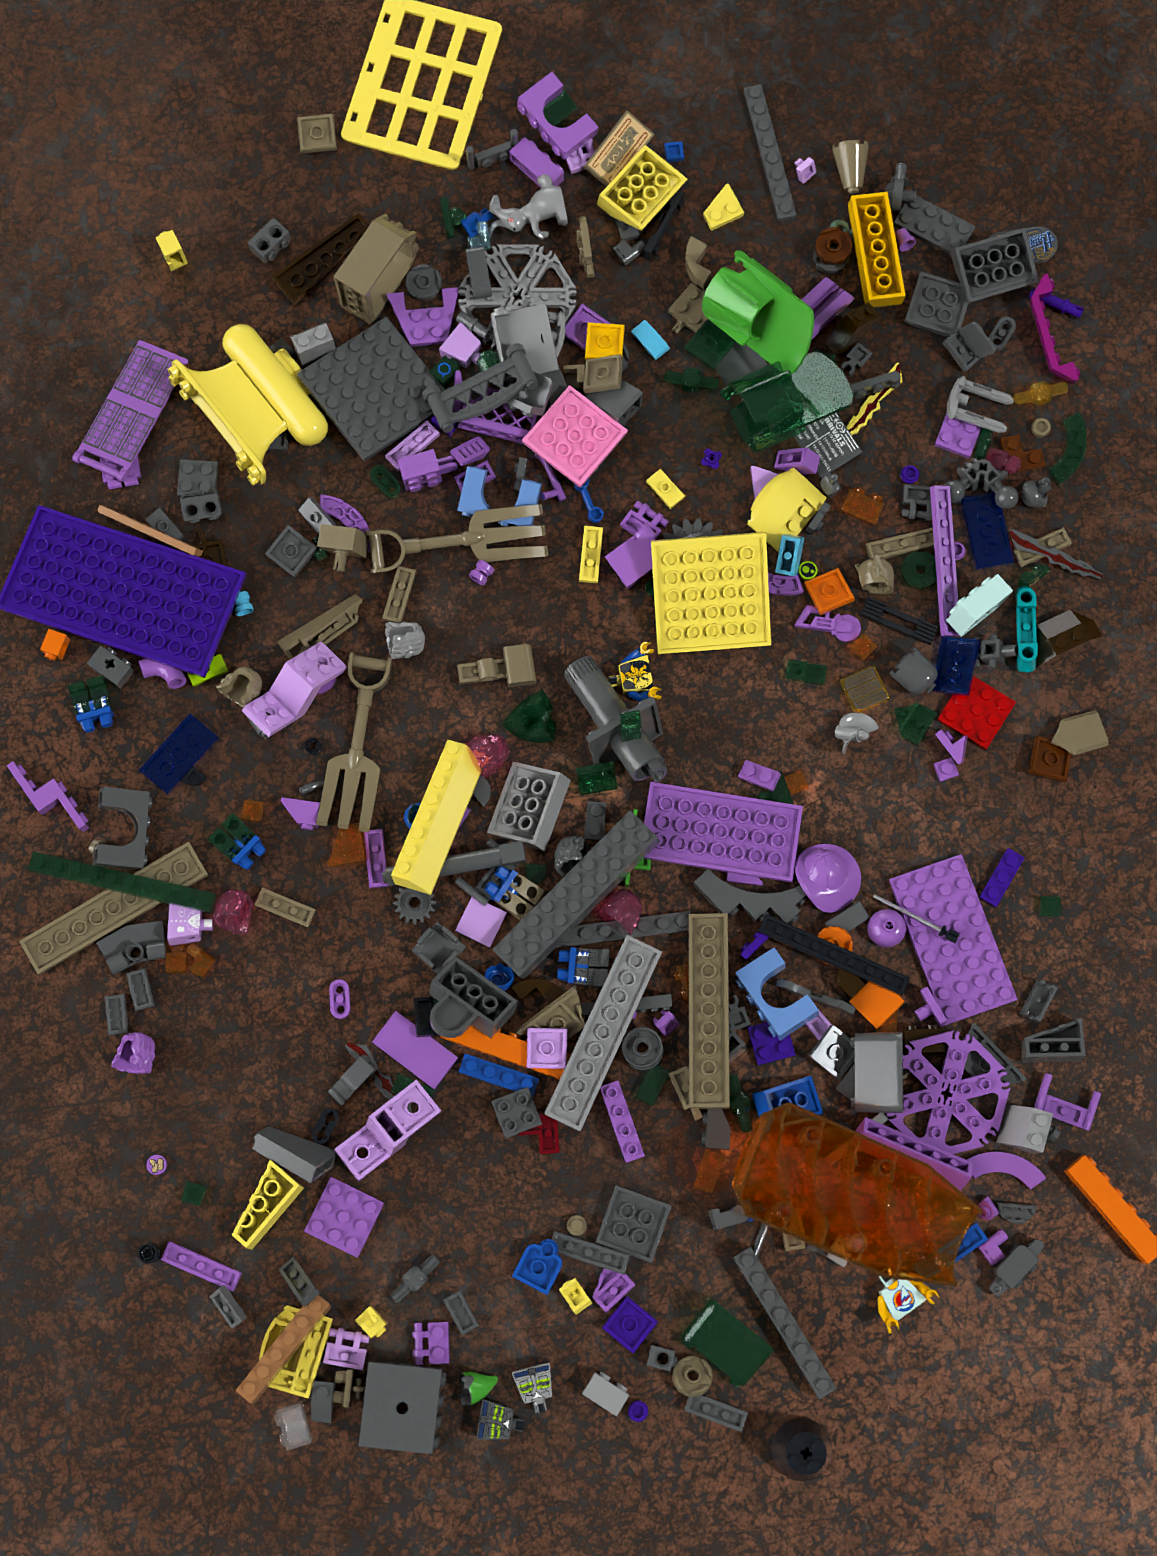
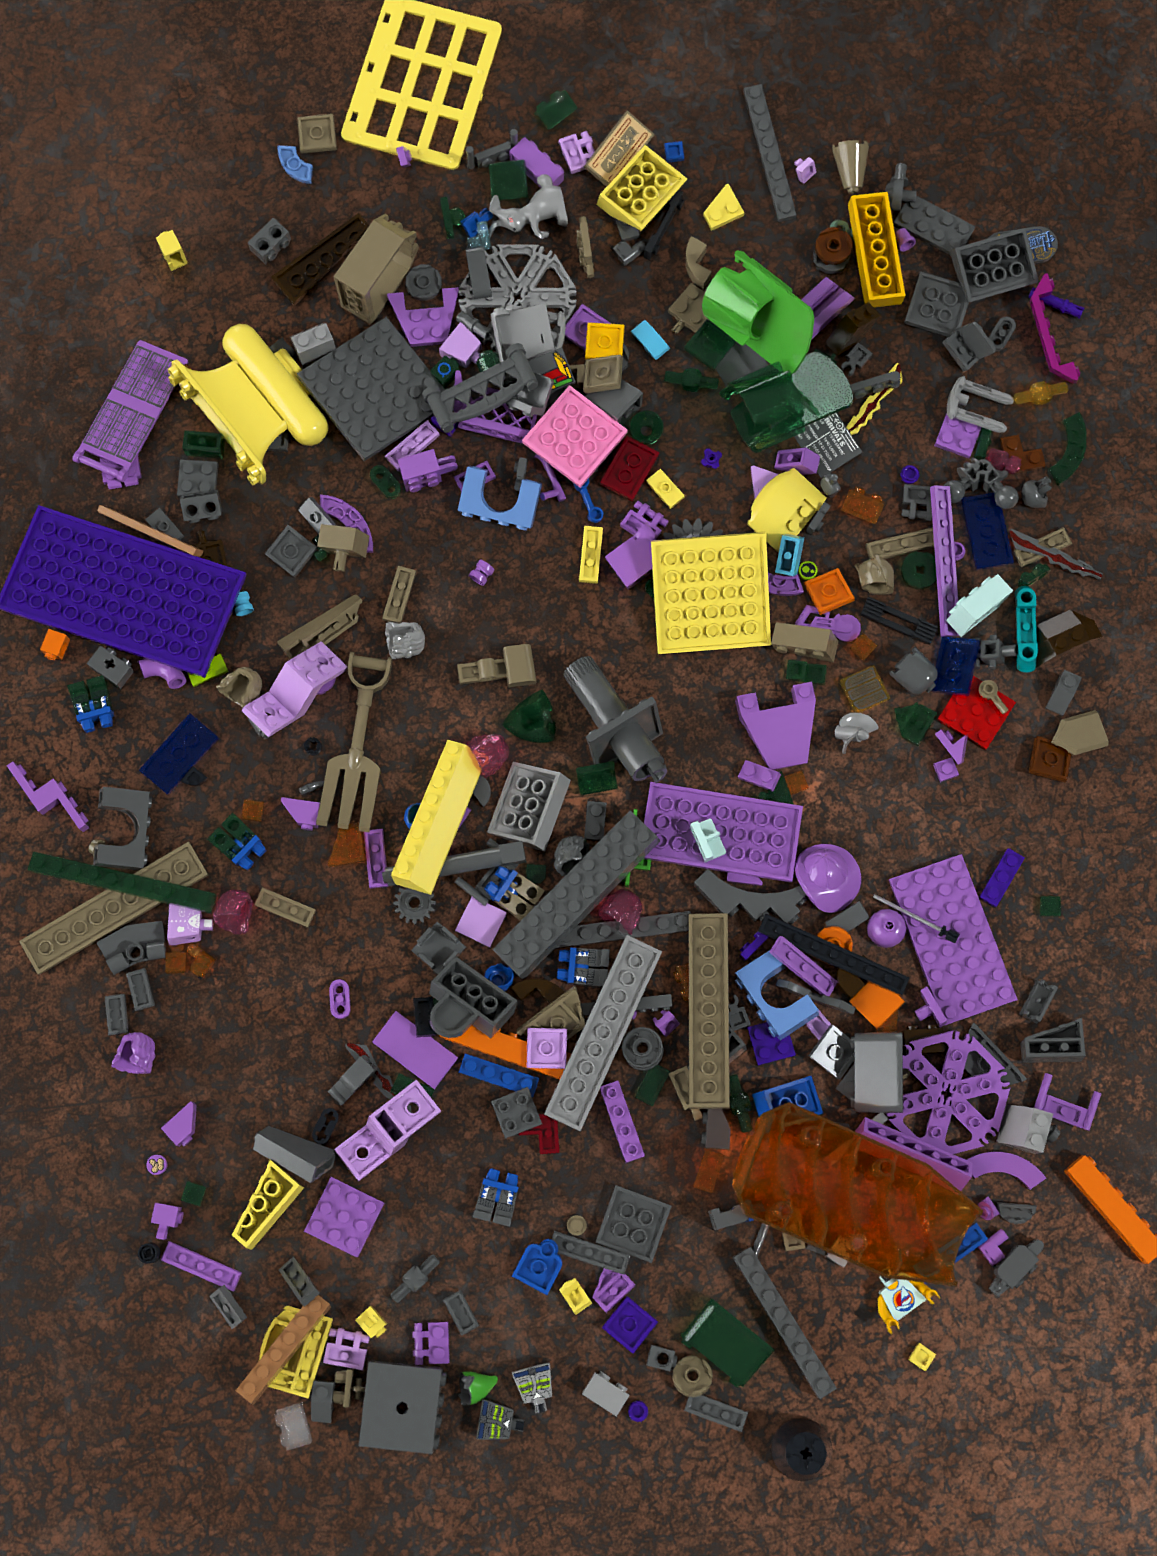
(166, 1216): none -> medium lavender brick
(182, 1125): none -> medium lavender slope
(203, 444): none -> clear green brick
(294, 165): none -> medium blue tile
(404, 156): none -> medium lavender plate
(473, 450): medium lavender slope -> none
(476, 537): dark tan piece -> none
(497, 1192): none -> hips
(508, 180): none -> clear green tile
(555, 366): none -> tile
(563, 140): medium lavender arch -> none
(629, 468): none -> dark red plate
(630, 725): clear green slope -> none
(636, 675): torso -> none
(649, 419): none -> clear green piece
(707, 839): none -> light aqua panel
(780, 732): none -> medium lavender wedge
(803, 966): none -> medium lavender plate
(805, 641): none -> dark tan wedge
(922, 1356): none -> light yellow tile
(988, 690): none -> dark tan plate
(1041, 427): dark tan tile -> none
(1063, 692): none -> dark grey slope

